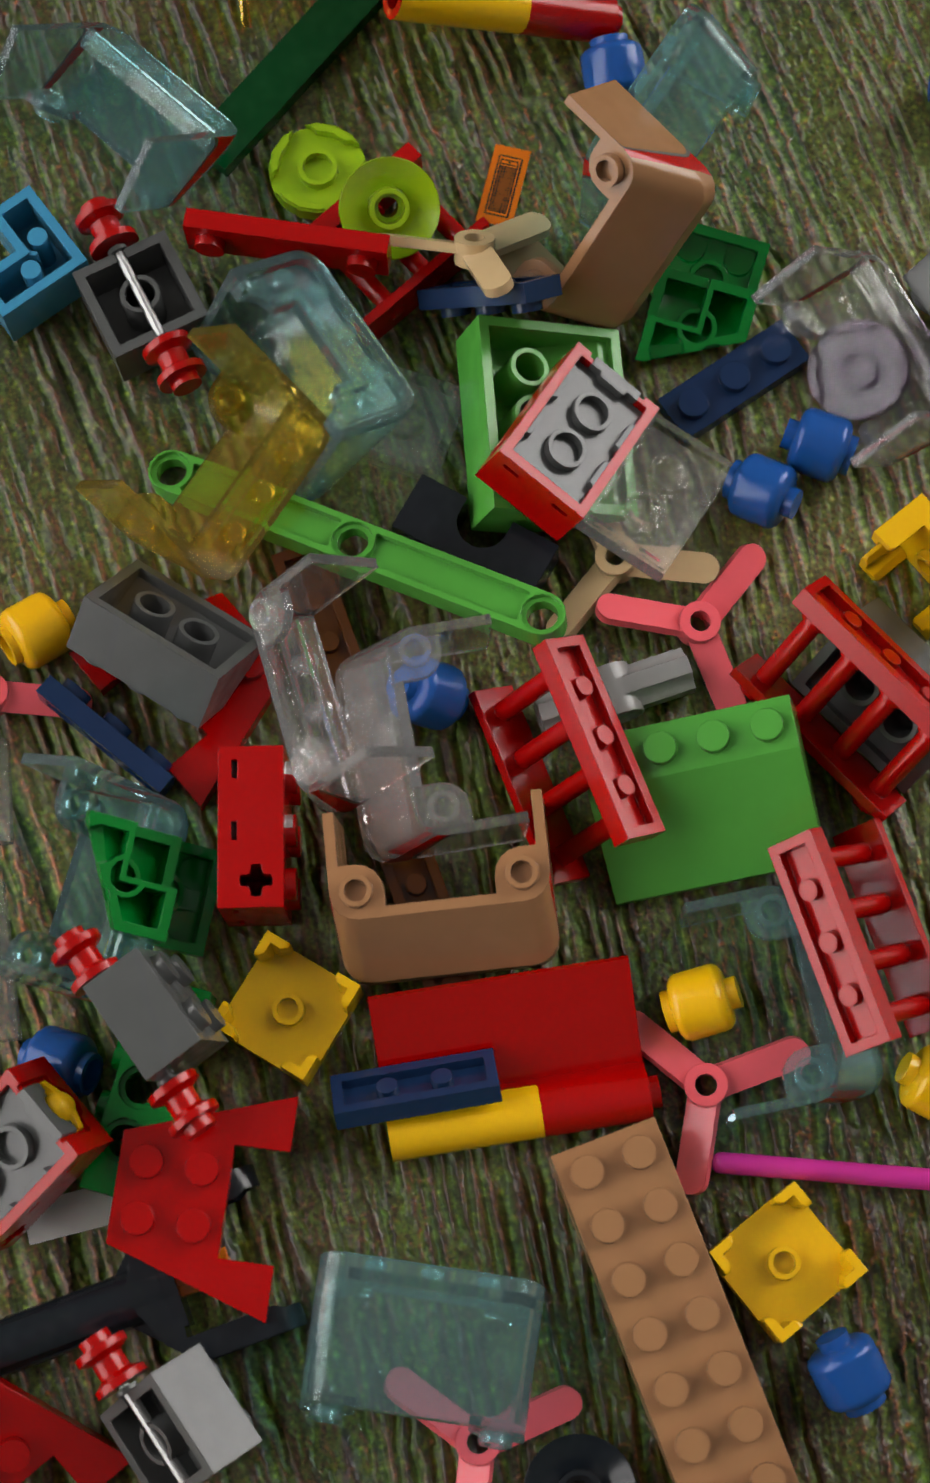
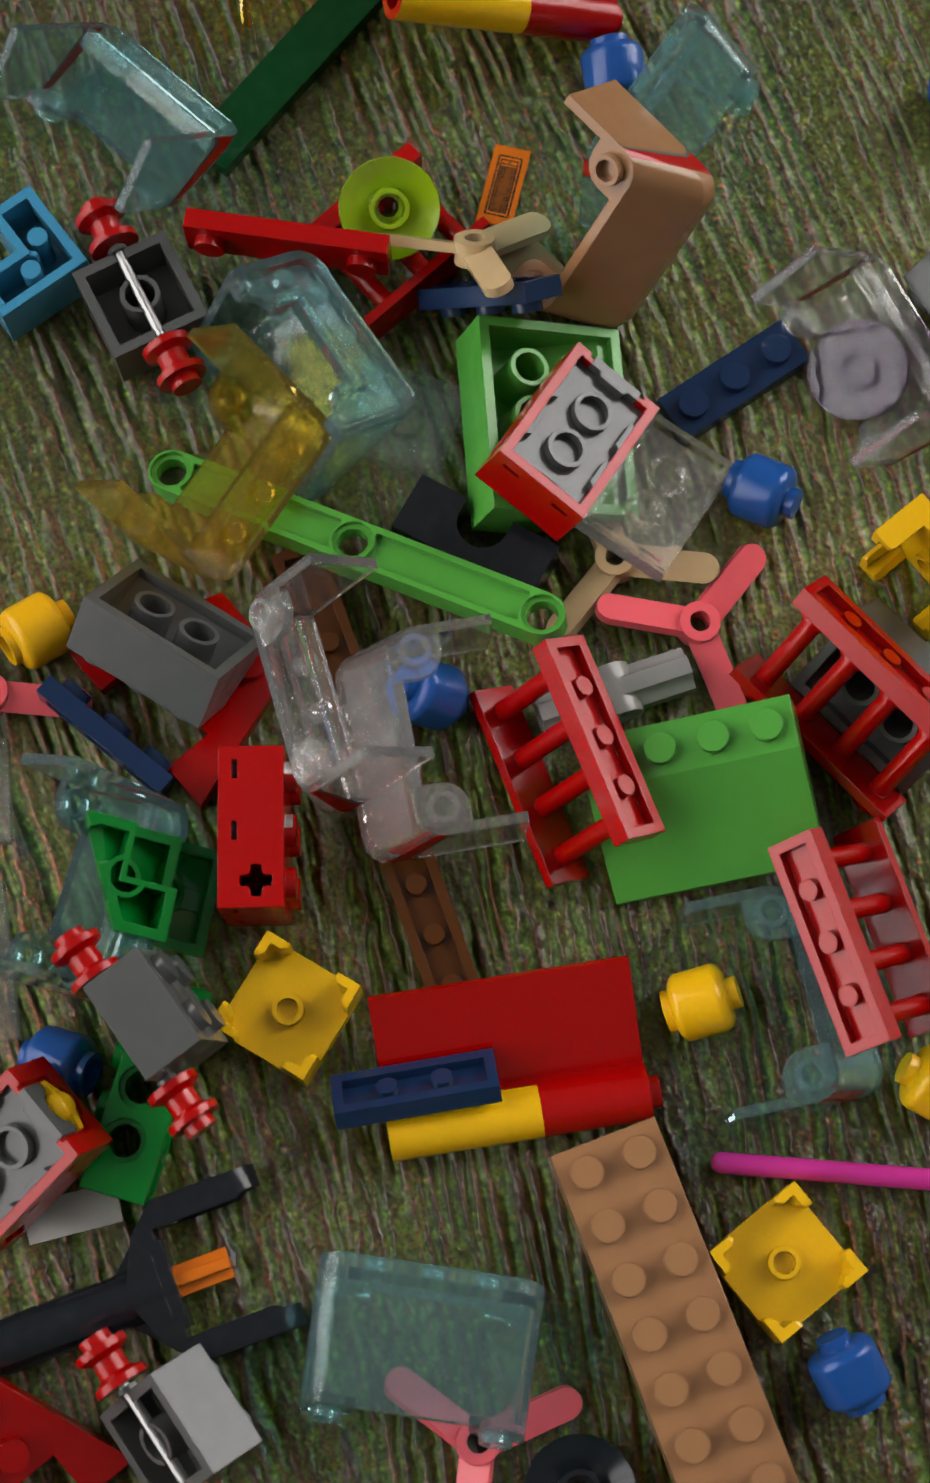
(176, 1196): red wing -> none
(312, 168): lime tile -> none
(448, 935): medium nougat windscreen -> none
(703, 295): green slope -> none
(703, 1111): coral piece -> none
(819, 444): blue head -> none

